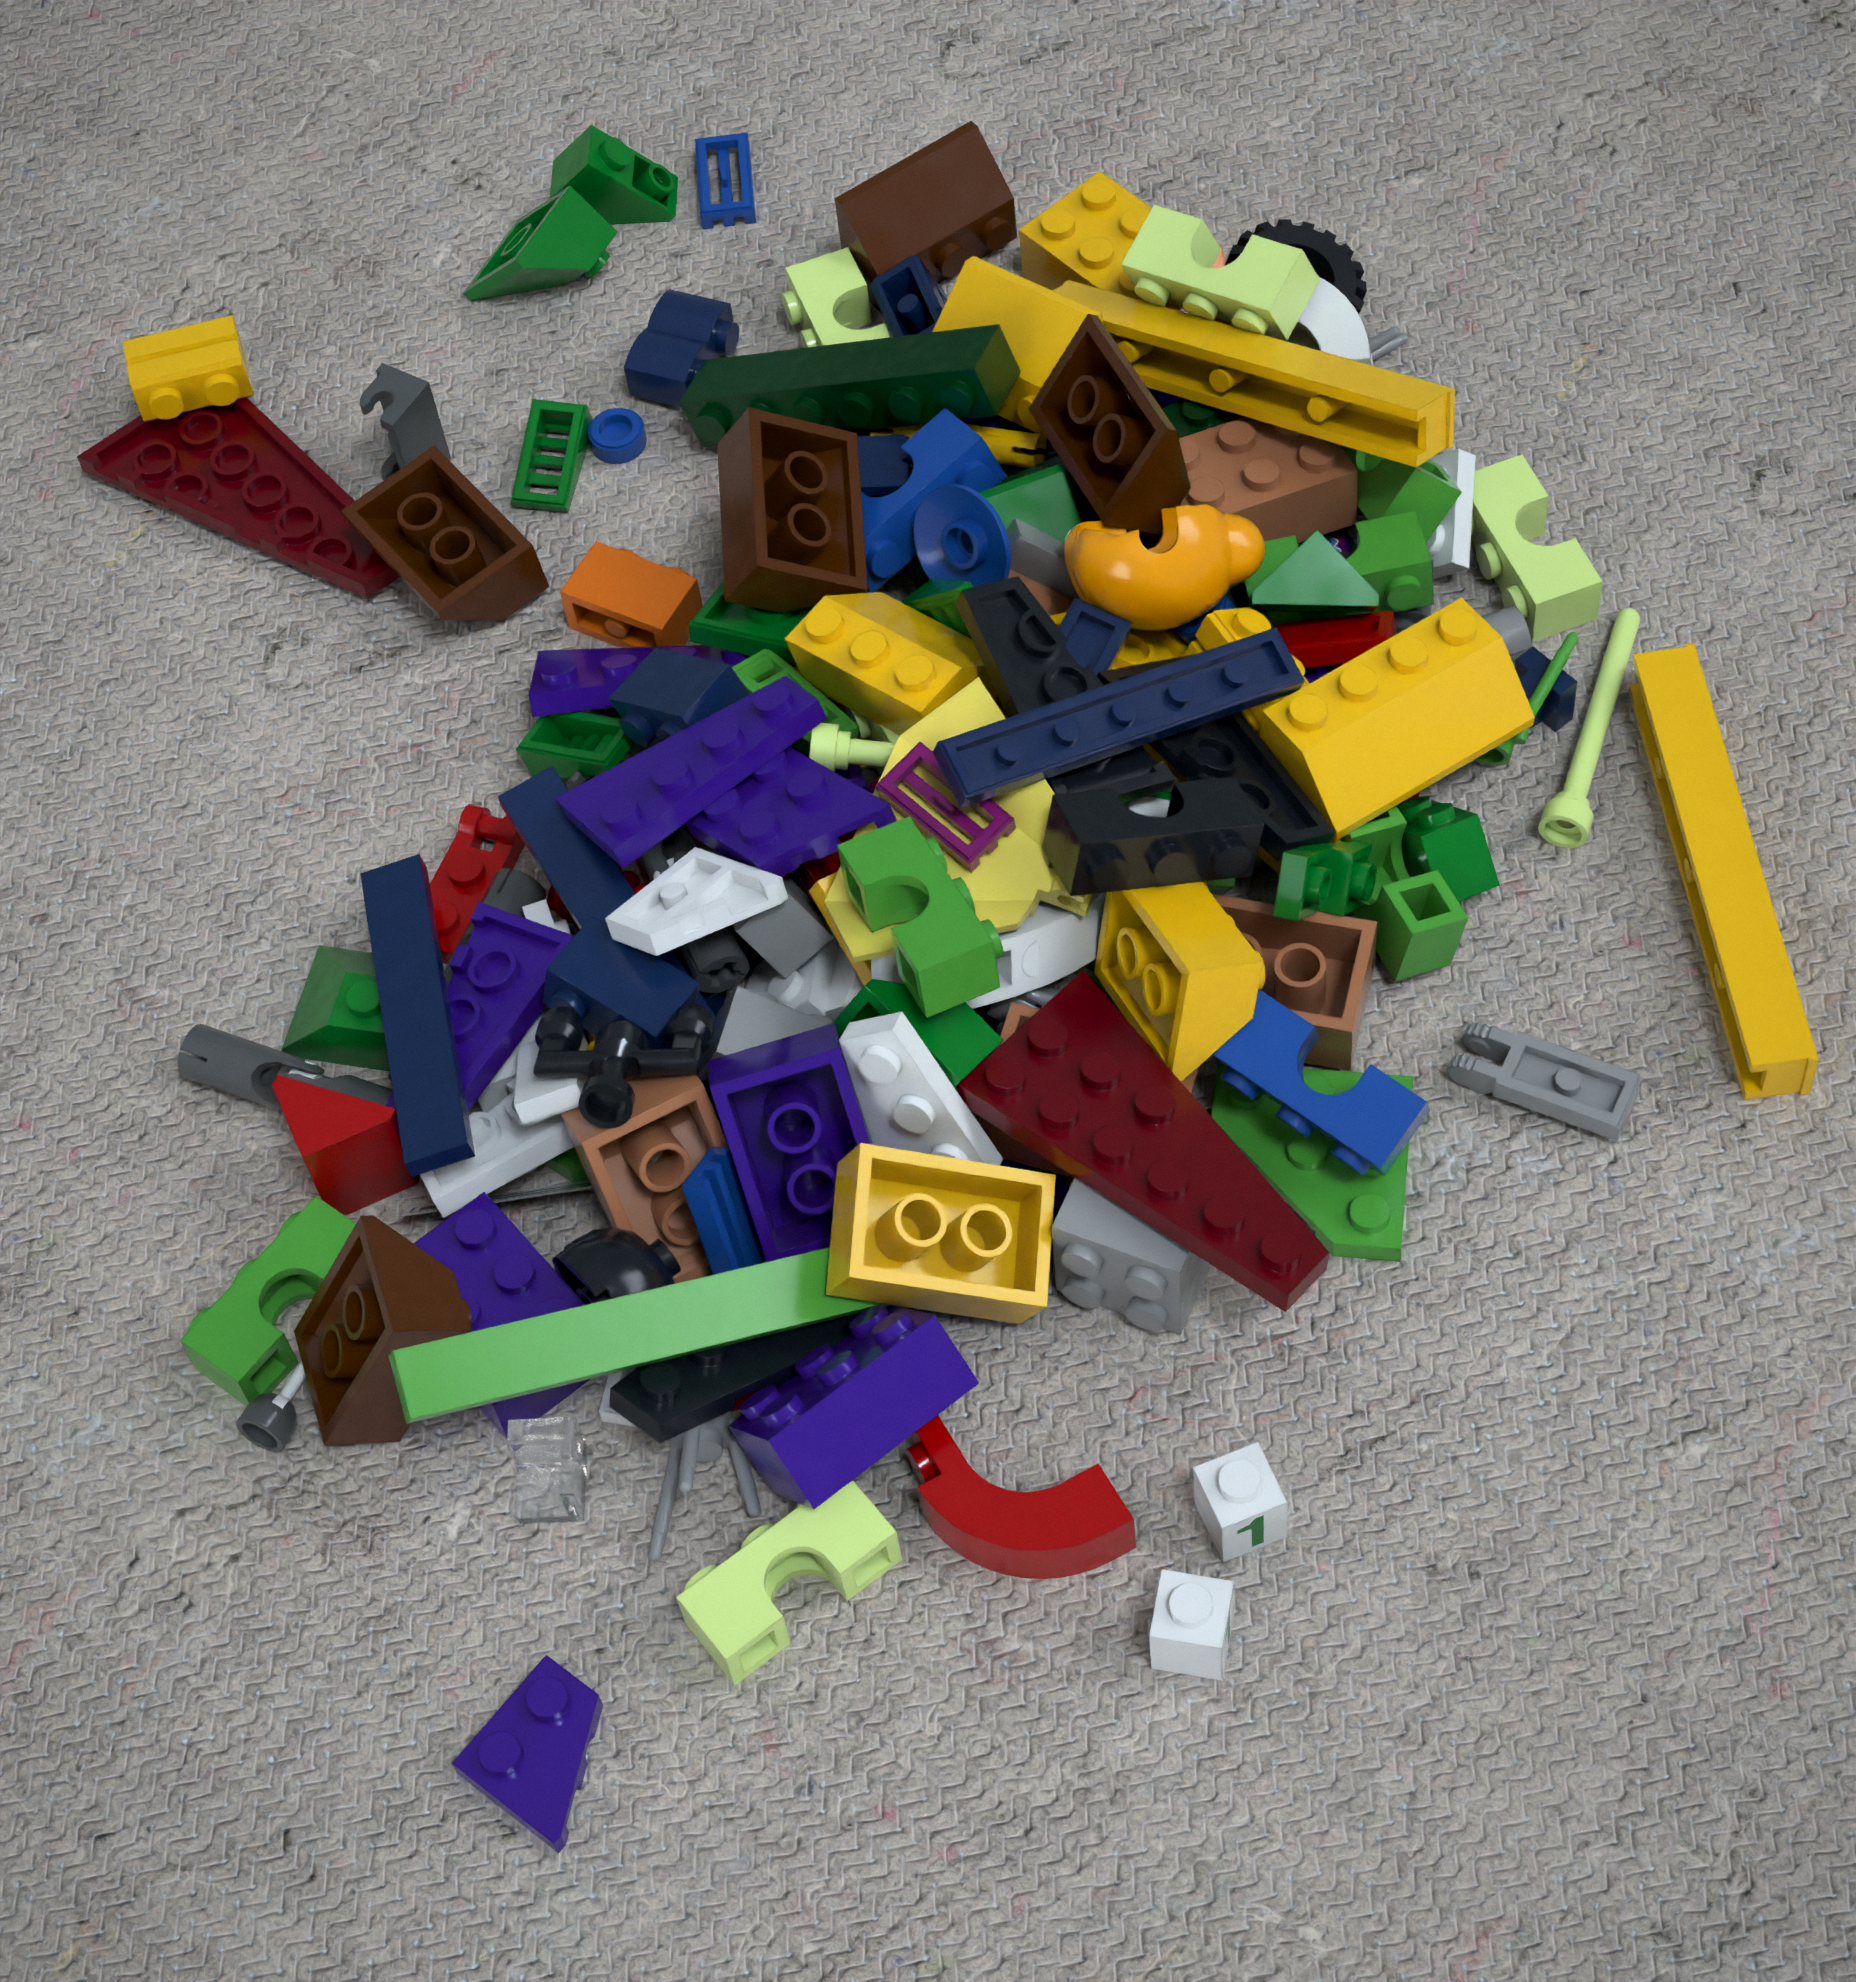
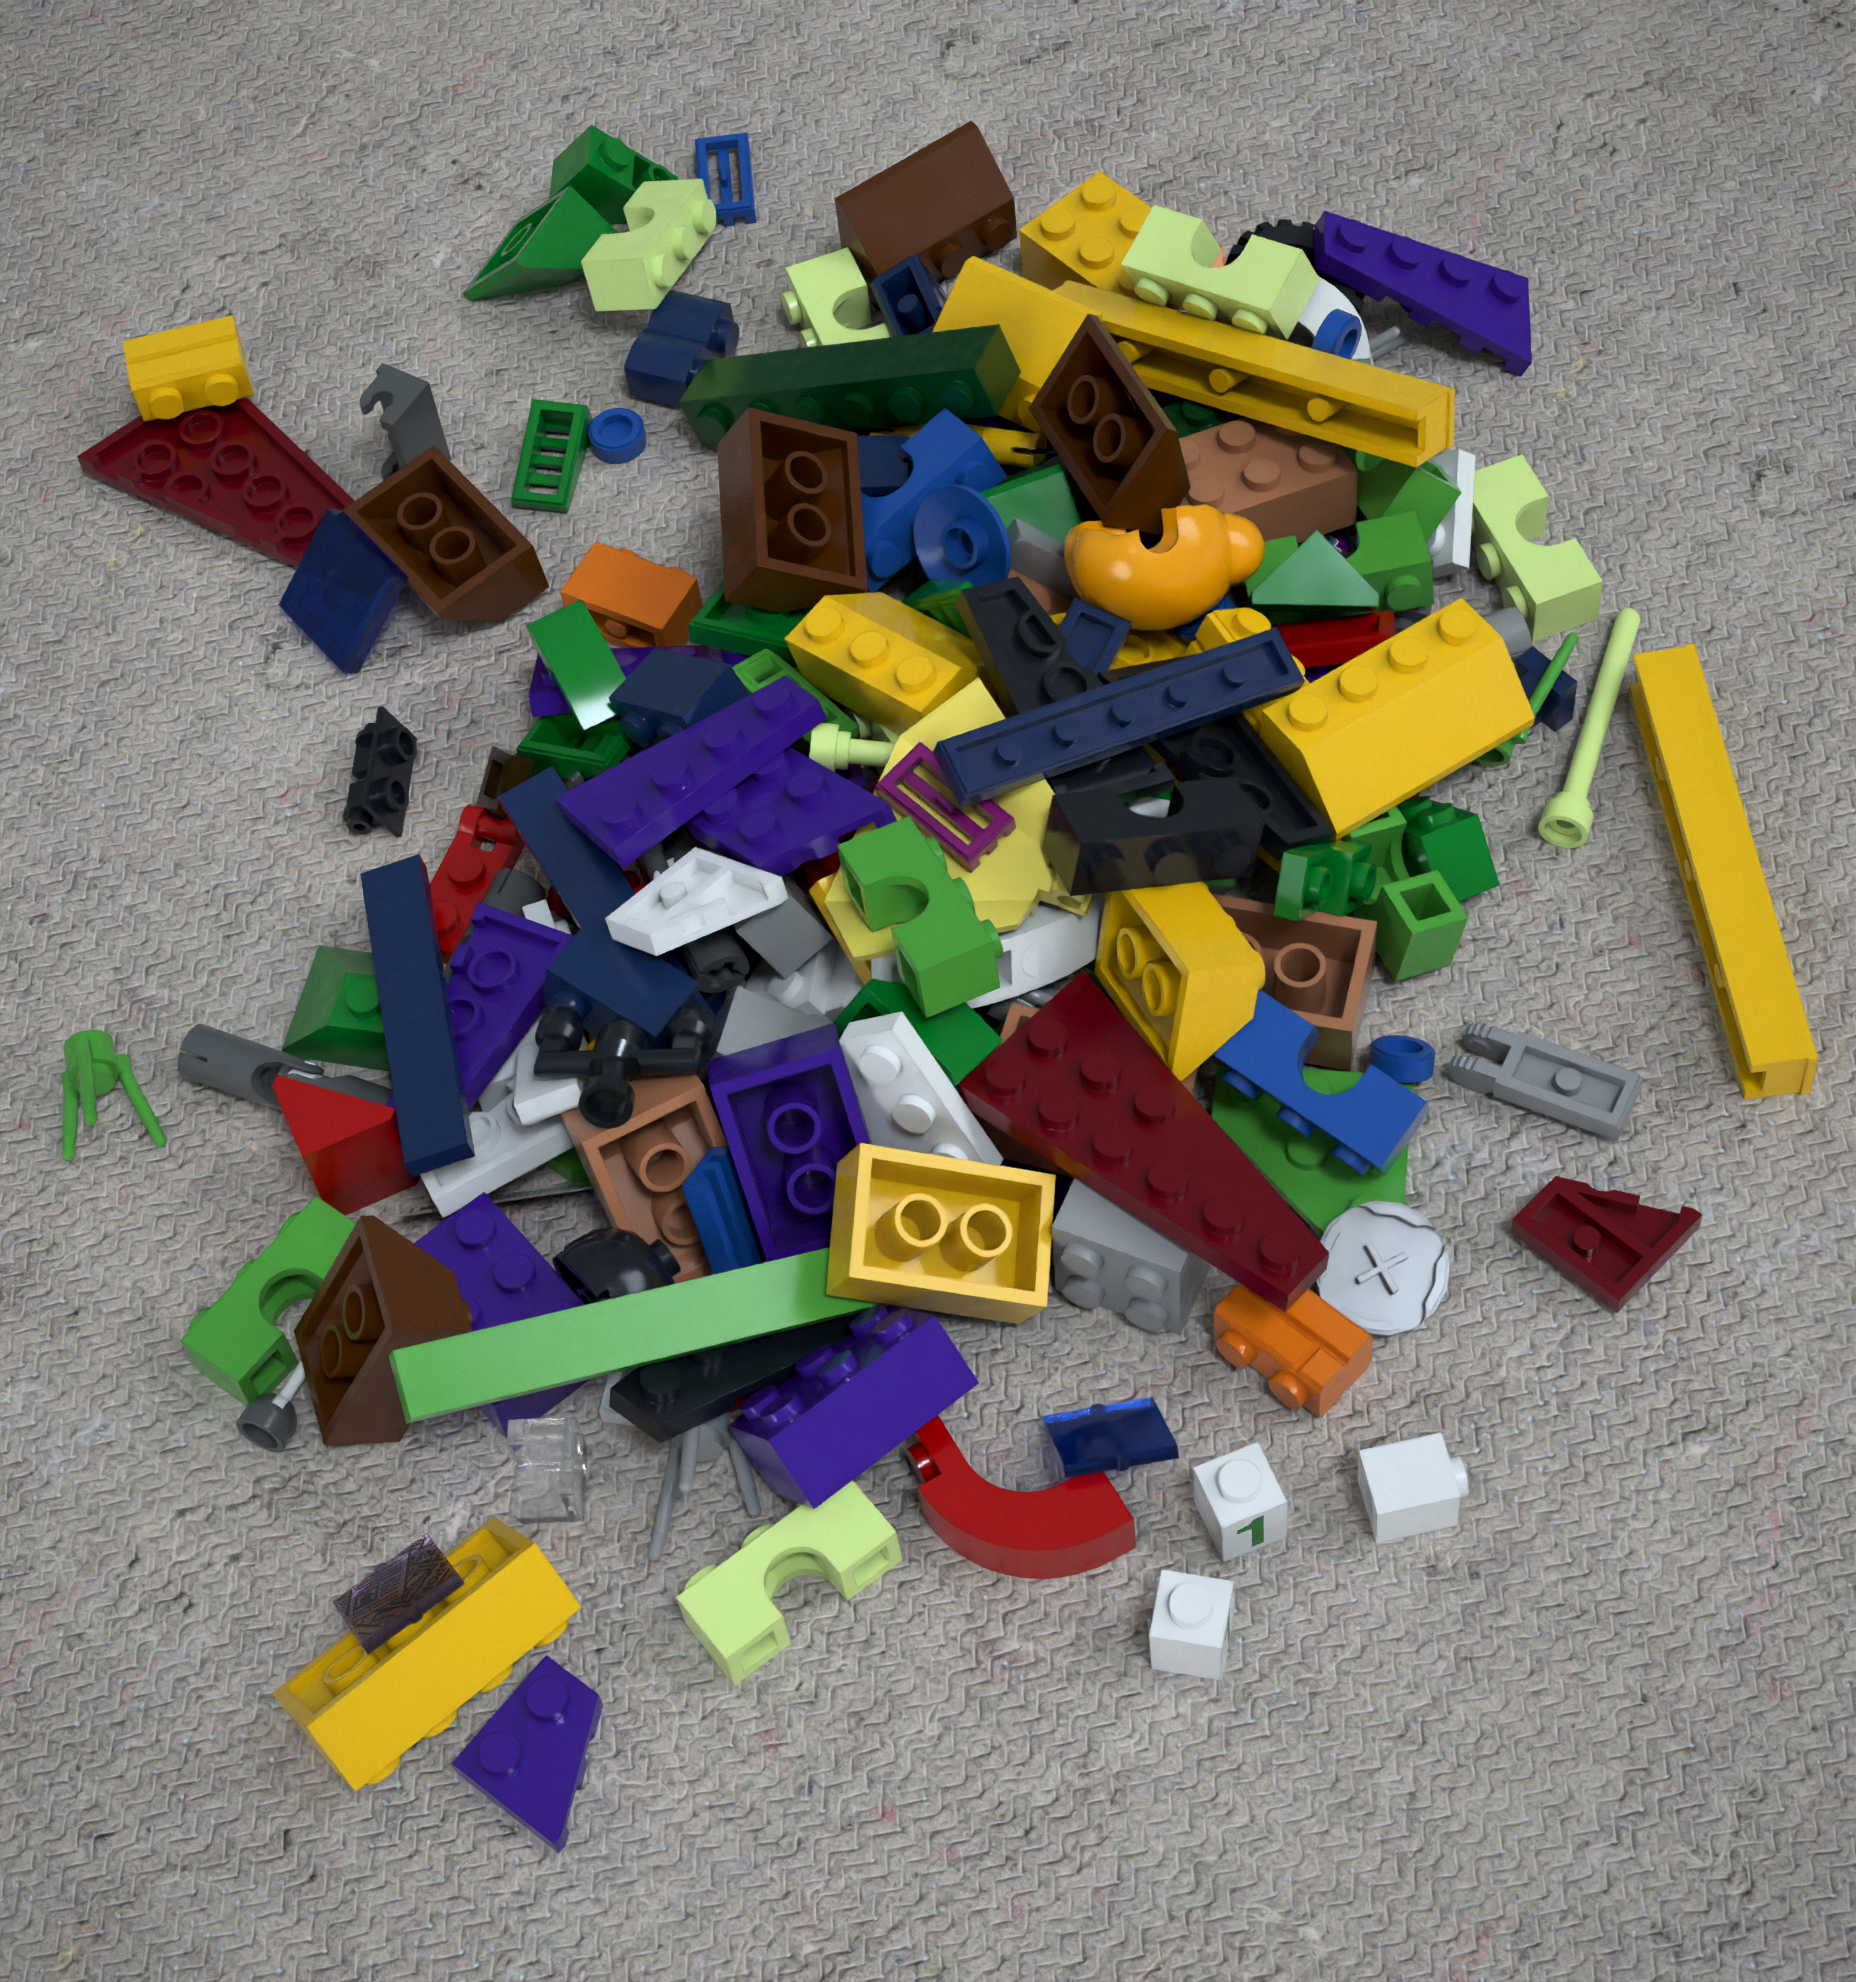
(92, 1073): none -> bright green plant
(343, 591): none -> clear blue tile
(379, 1704): none -> yellow slope
(386, 760): none -> black hinge
(398, 1593): none -> piece
(502, 773): none -> dark brown tile
(579, 663): none -> green slope
(667, 230): none -> yellowish green arch
(1110, 1437): none -> clear blue piece
(1303, 1352): none -> orange brick
(1338, 334): none -> blue tile
(1384, 1267): none -> tile
(1402, 1058): none -> blue tile
(1411, 1487): none -> white brick
(1431, 284): none -> dark purple wing
(1602, 1236): none -> dark red wing

